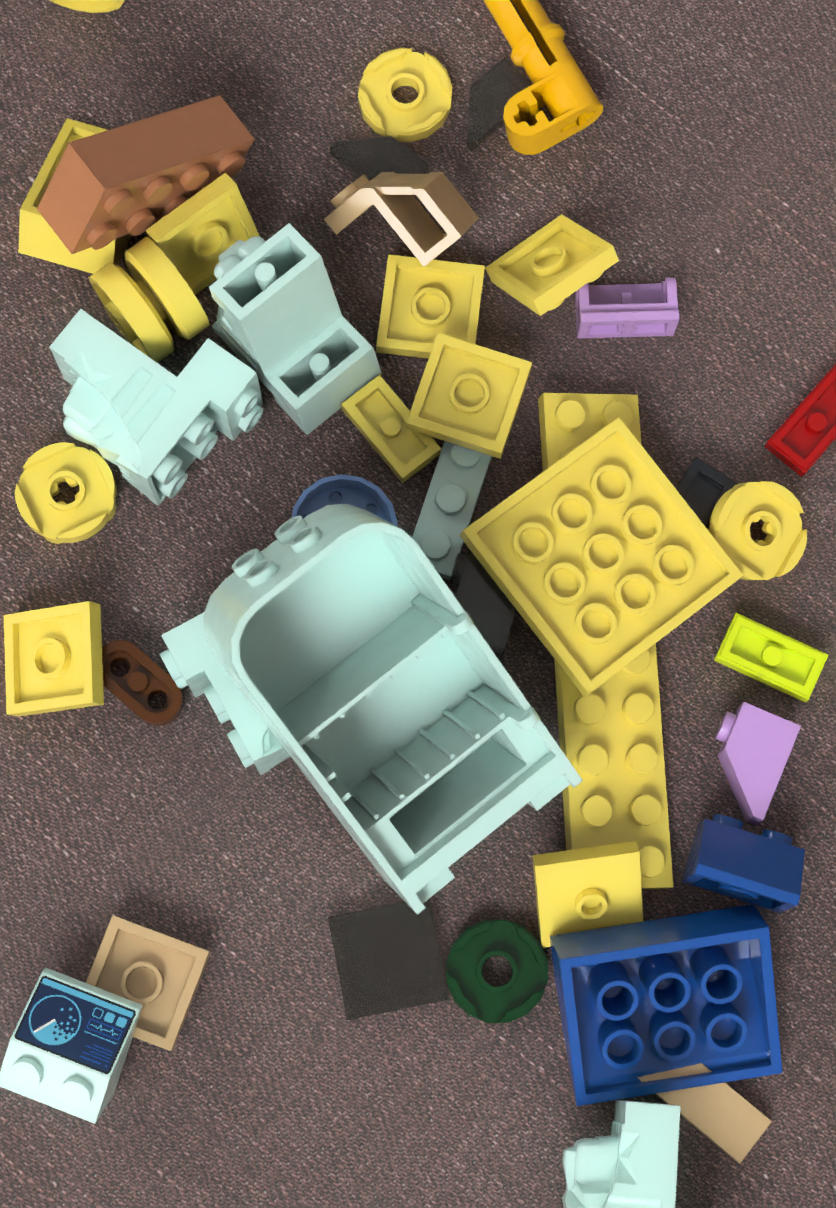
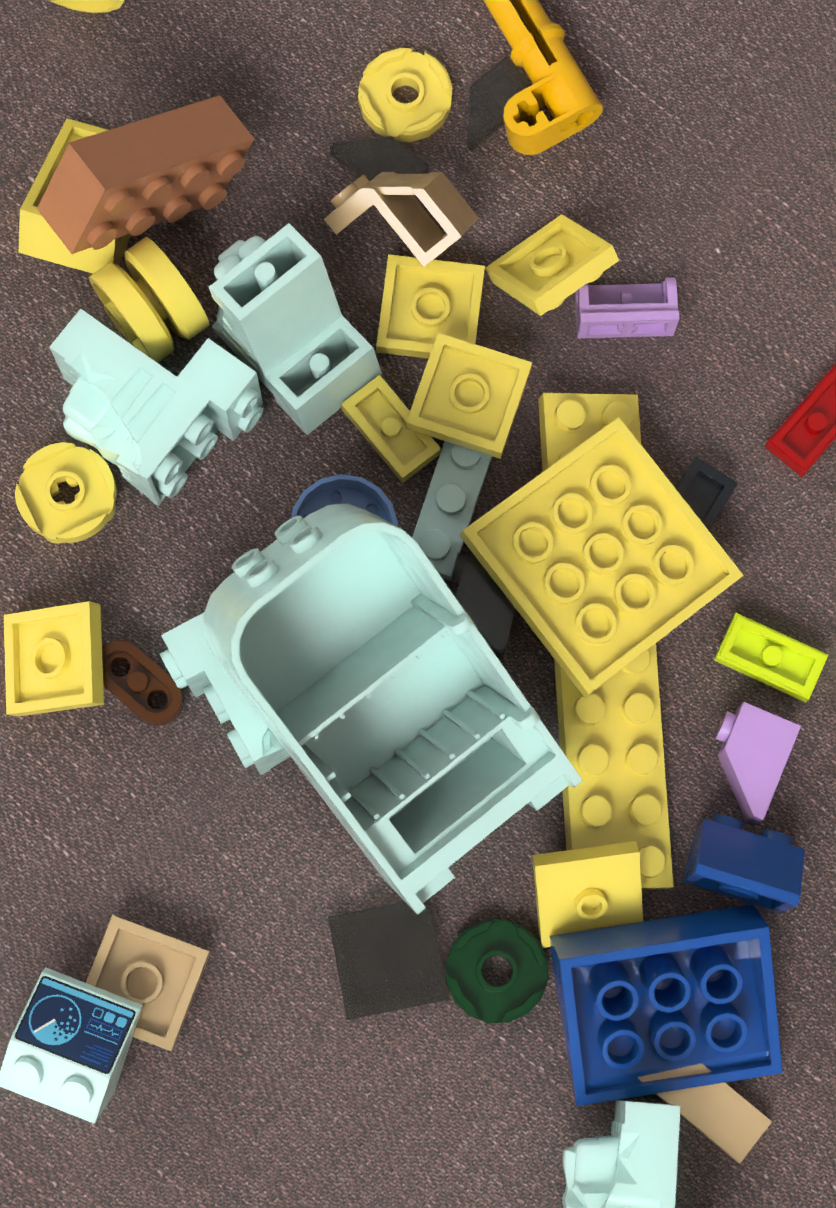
(203, 230): light yellow plate -> none
(782, 524): light yellow plate -> none

